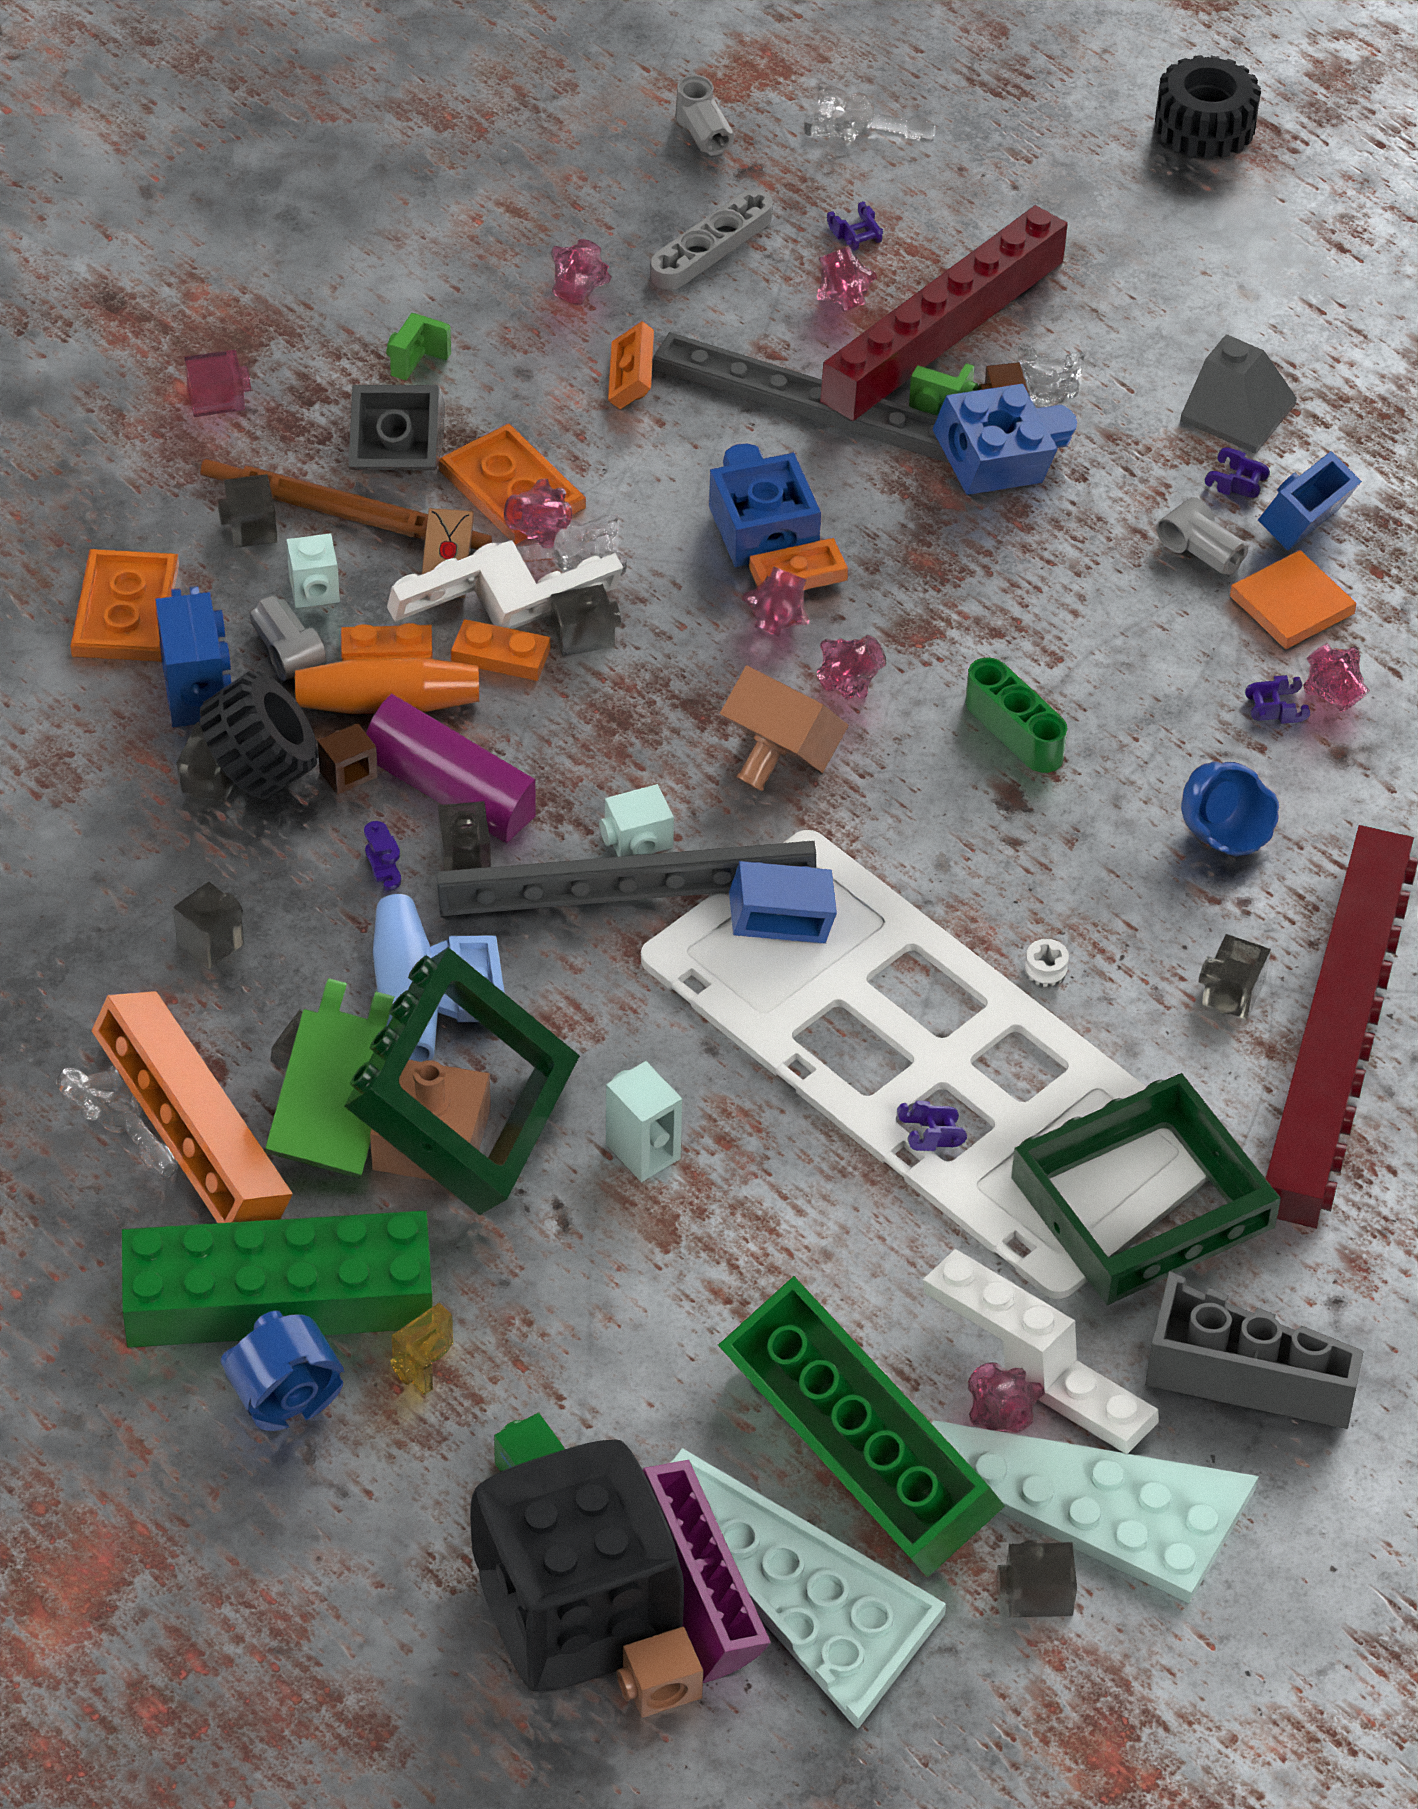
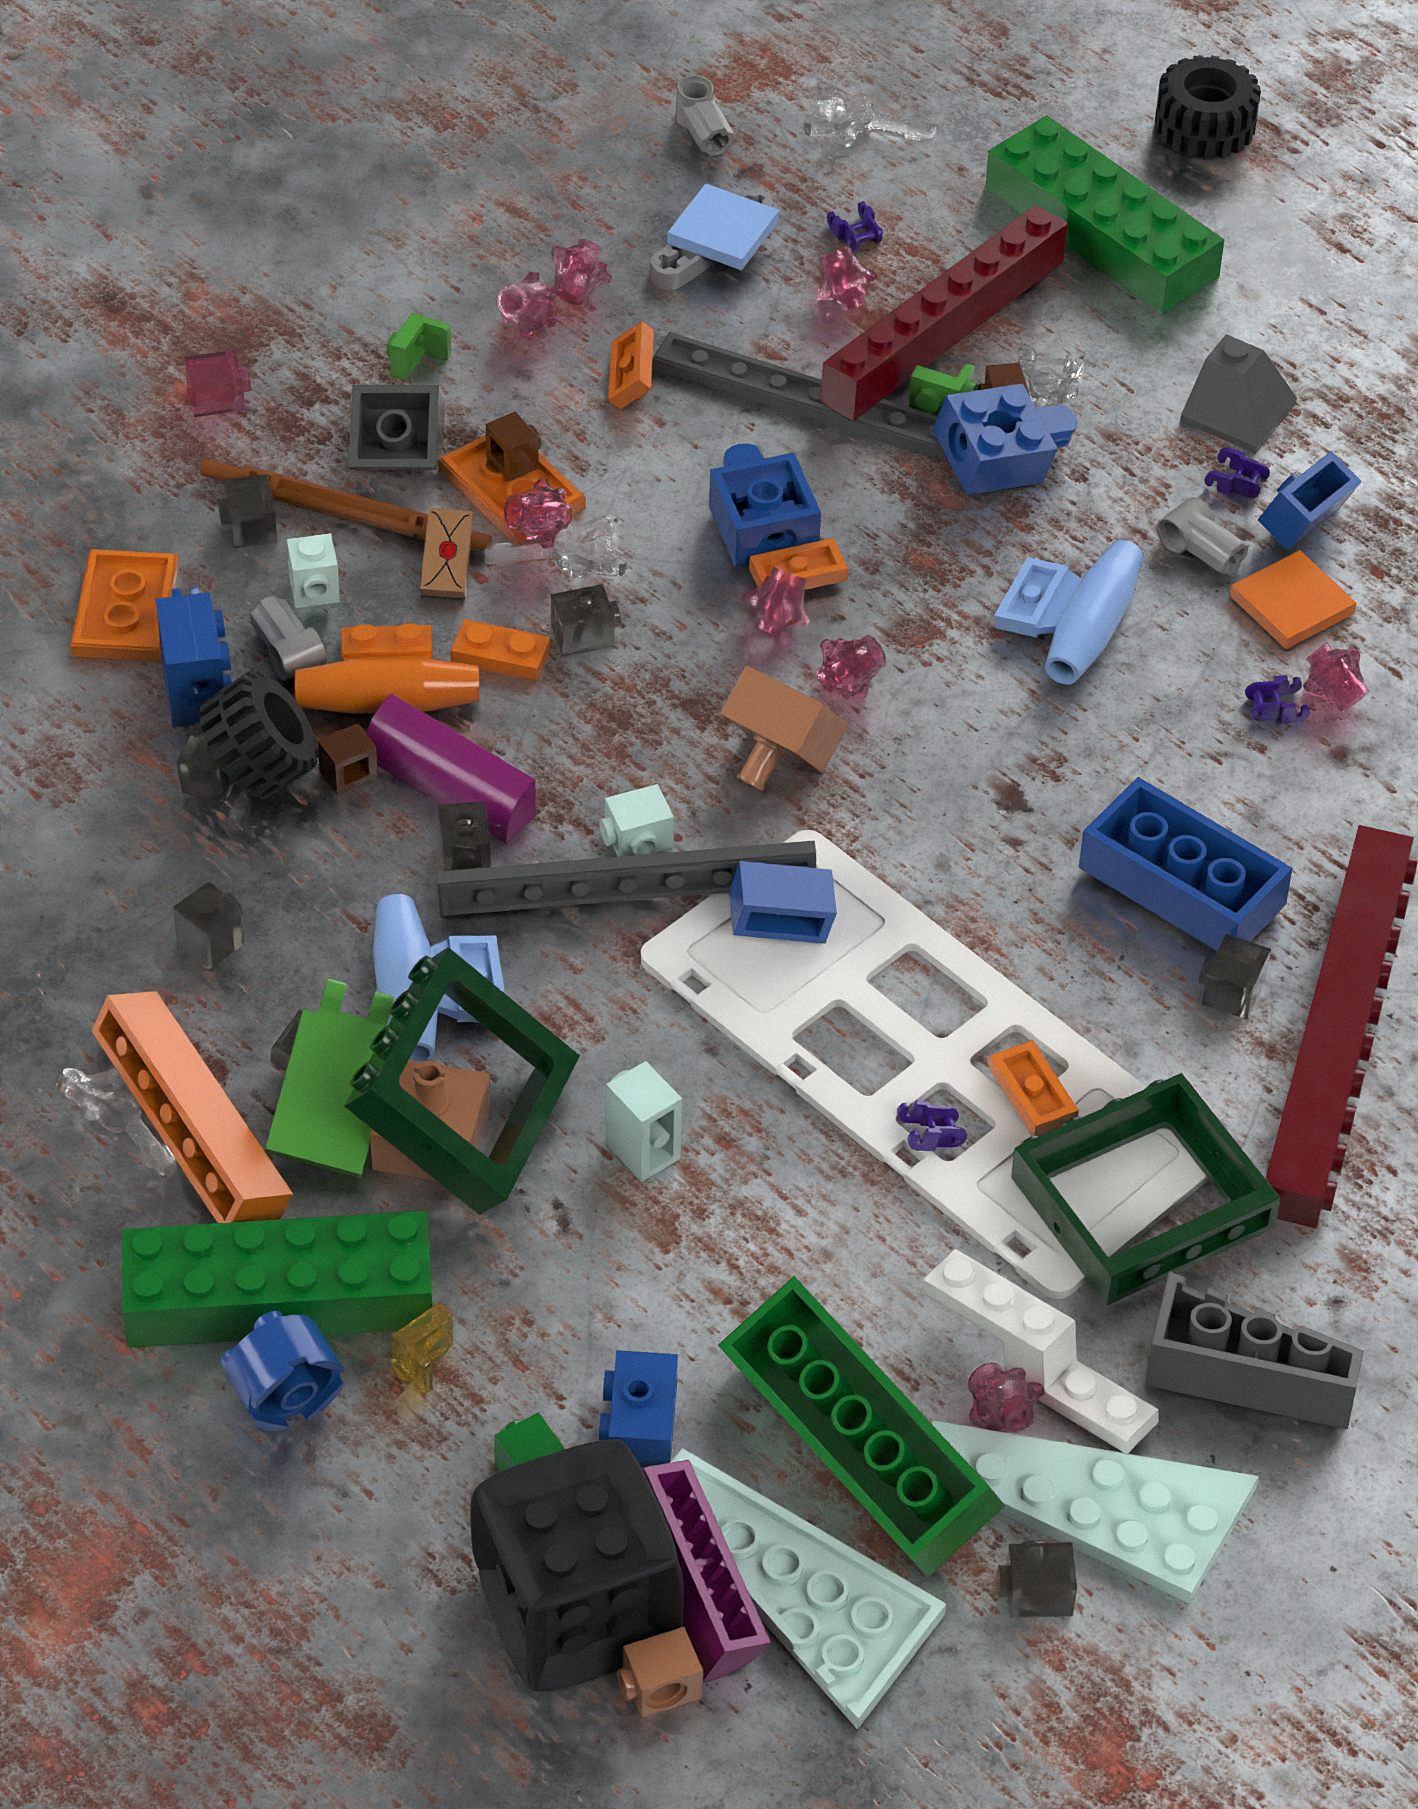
(382, 854): dark purple piece -> none
(500, 583): white bracket -> none
(512, 446): none -> reddish brown plate
(528, 304): none -> clear pink rock
(641, 1404): none -> blue brick
(723, 226): none -> light blue tile
(1016, 715): green beam -> none
(1032, 1088): none -> orange plate
(1037, 968): white bush -> none
(1075, 609): none -> light blue plate
(1109, 213): none -> green brick
(1184, 866): none -> blue brick
(1229, 808): blue piece -> none

